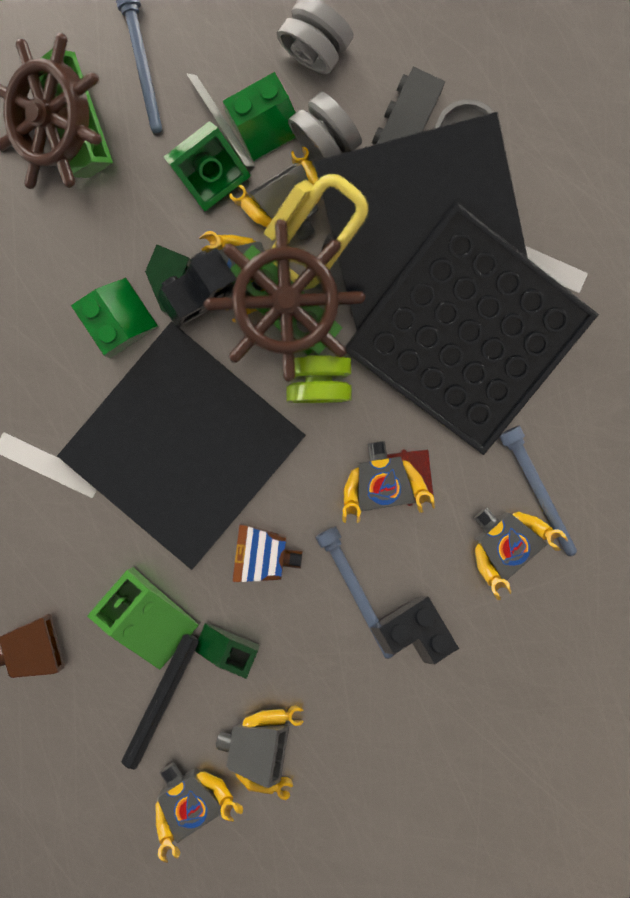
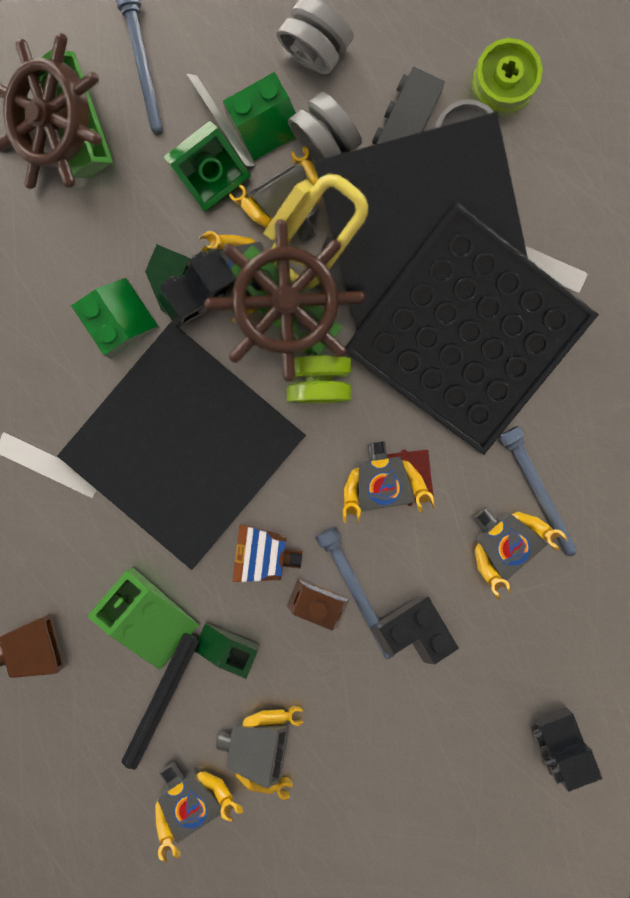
(317, 605): none -> reddish brown torso
(507, 76): none -> lime wheel
(568, 755): none -> black brick

